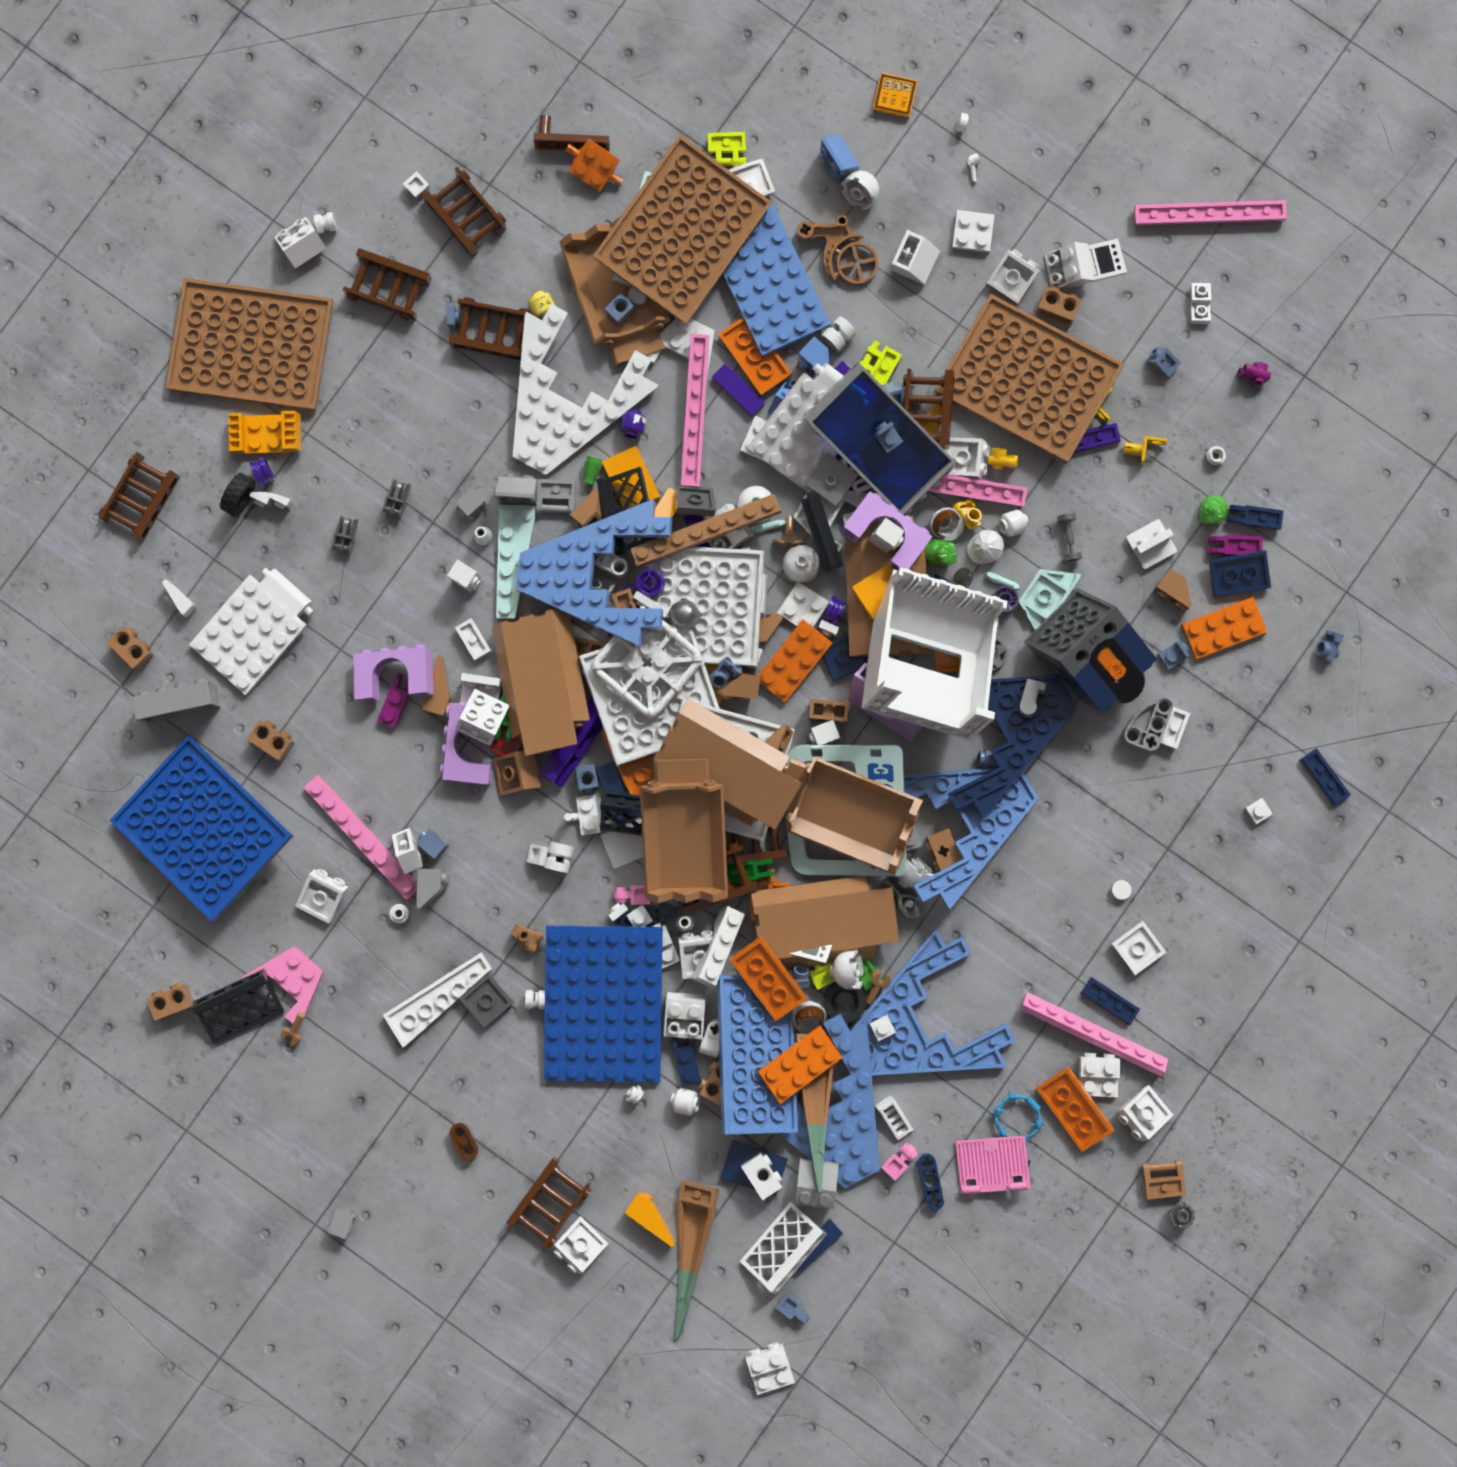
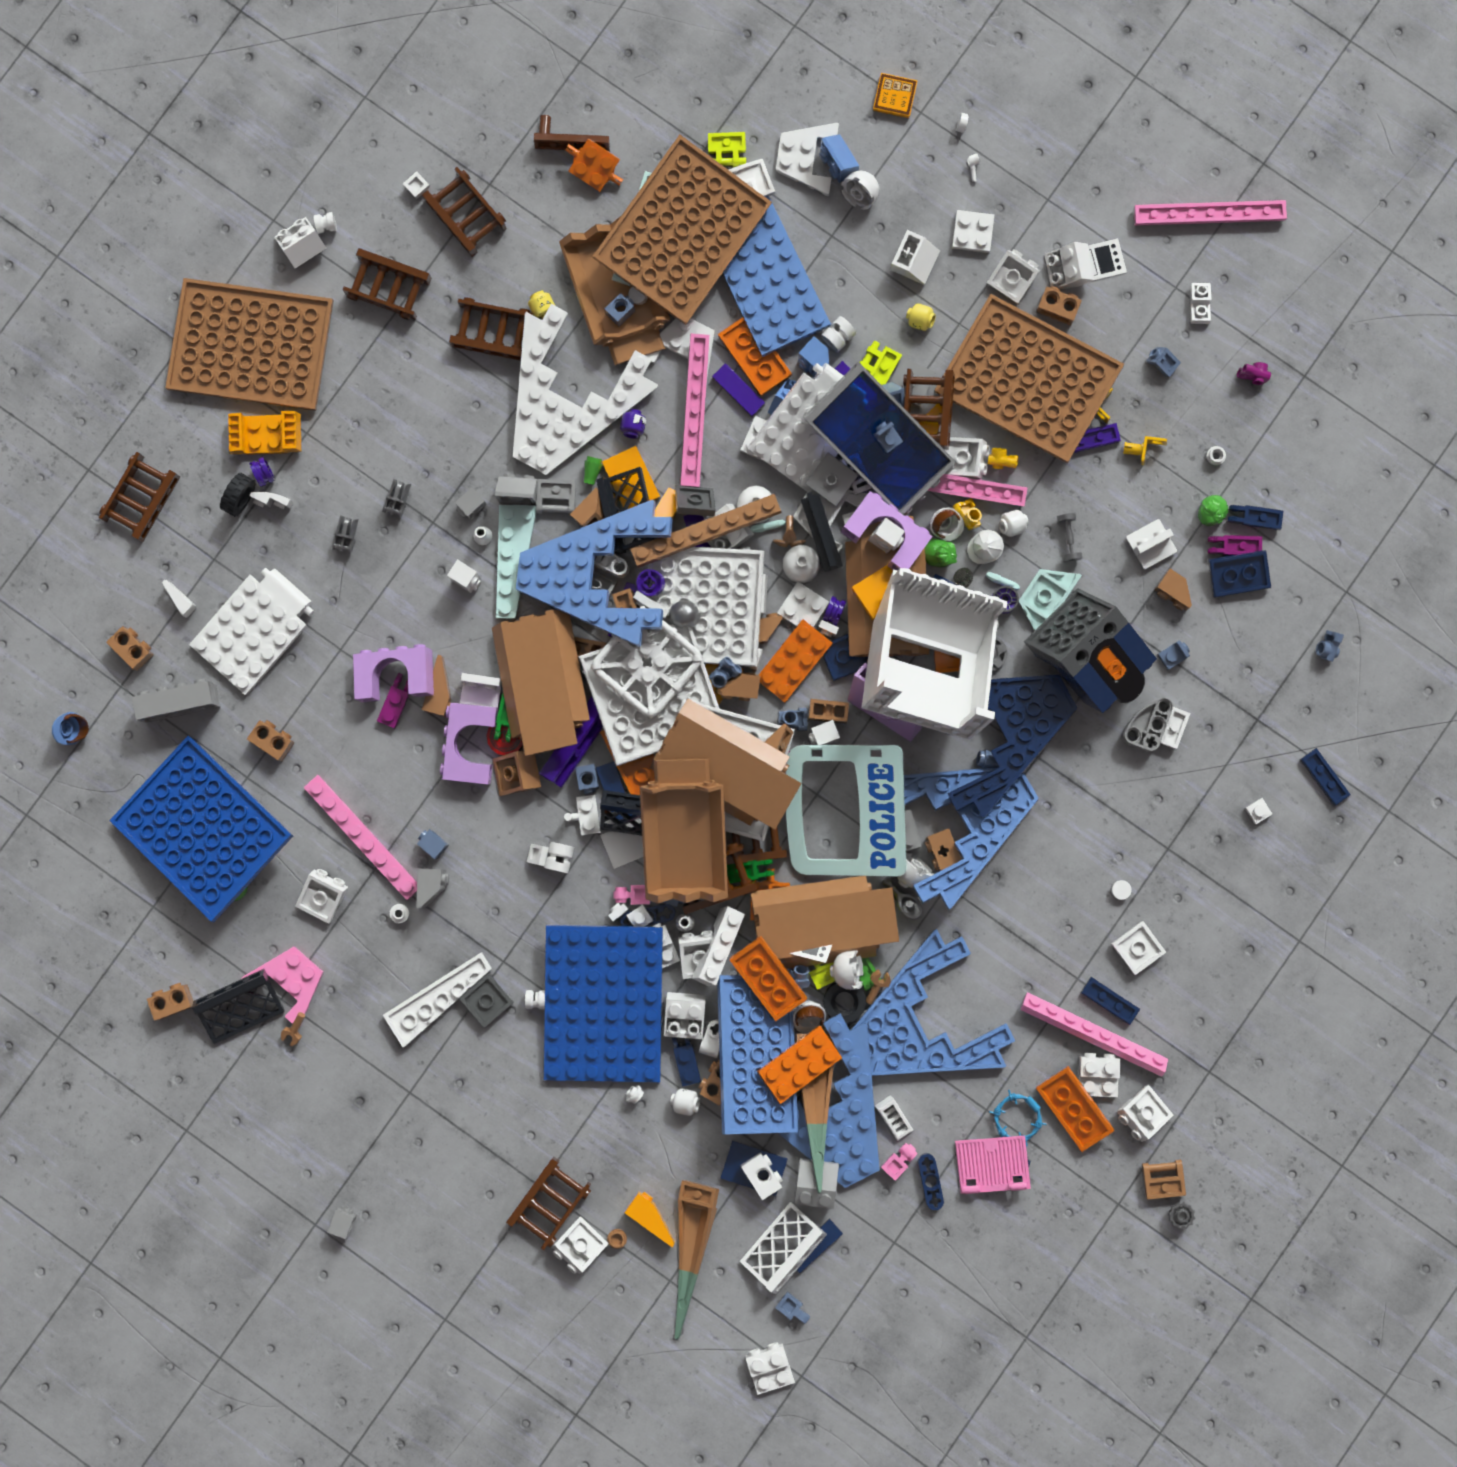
(69, 728): none -> medium blue piece
(407, 851): white brick -> none
(453, 317): sand blue plate -> none
(463, 1141): reddish brown plate -> none
(473, 639): white plate -> none
(482, 717): white bracket -> none
(530, 938): medium nougat plate -> none
(617, 1238): none -> medium nougat plate
(798, 152): none -> white wing
(798, 718): none -> sand blue plate
(836, 235): medium nougat piece -> none
(851, 814): medium nougat panel -> none
(882, 1027): white plate -> none
(921, 317): none -> light yellow head
(1028, 702): light grey leg -> none
(1224, 628): orange plate -> none

